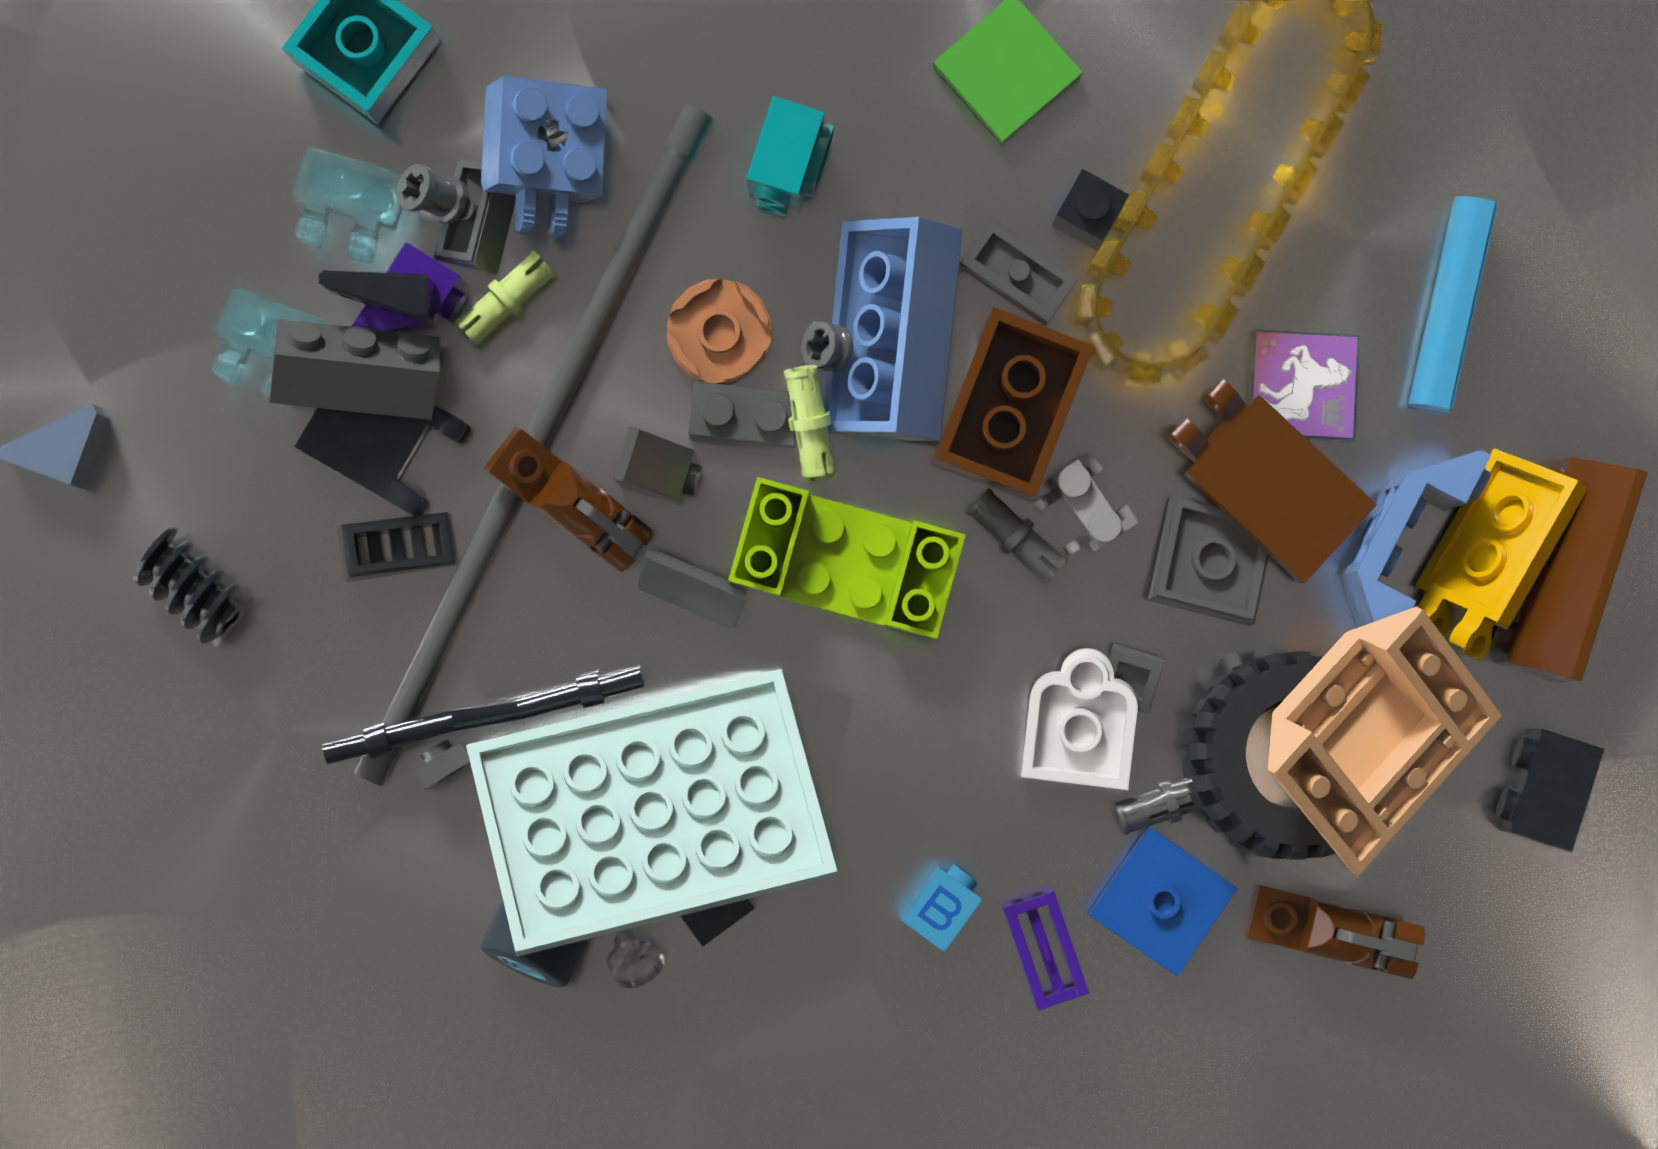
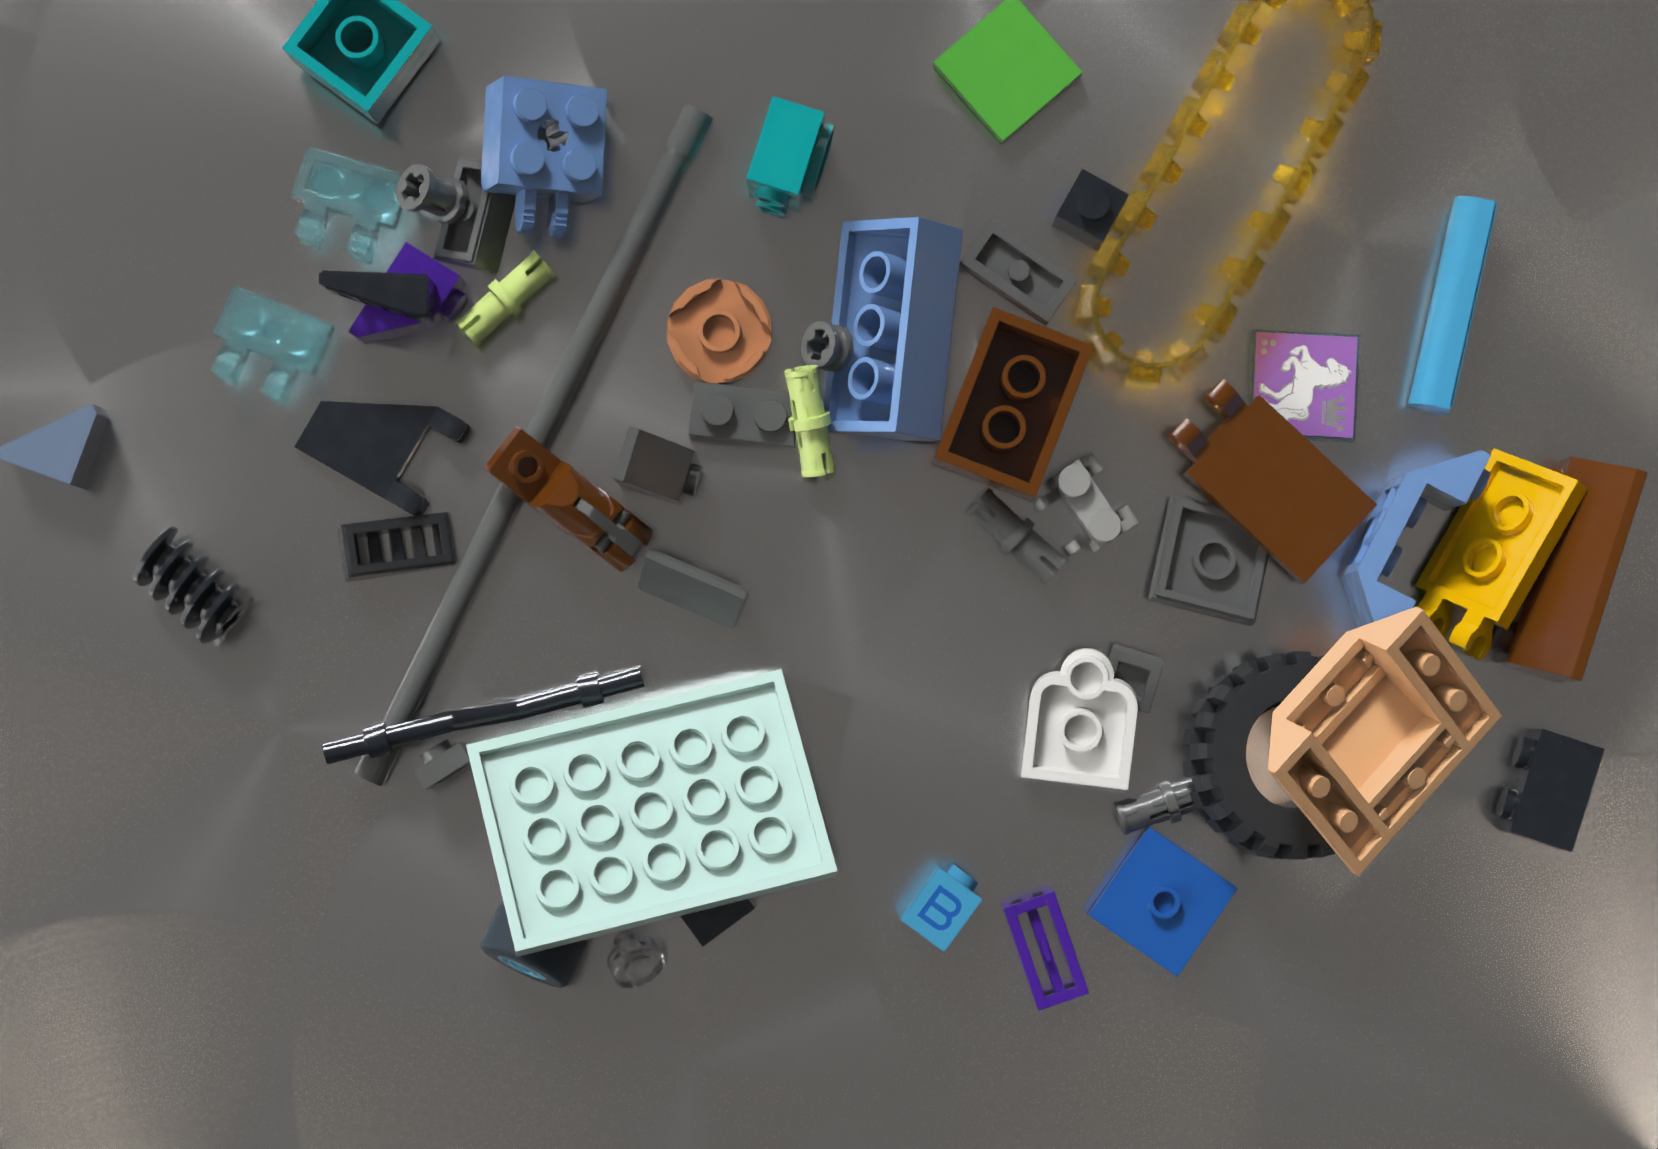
(354, 369): dark grey brick -> none
(846, 559): lime slope -> none
(1335, 931): reddish brown plate -> none

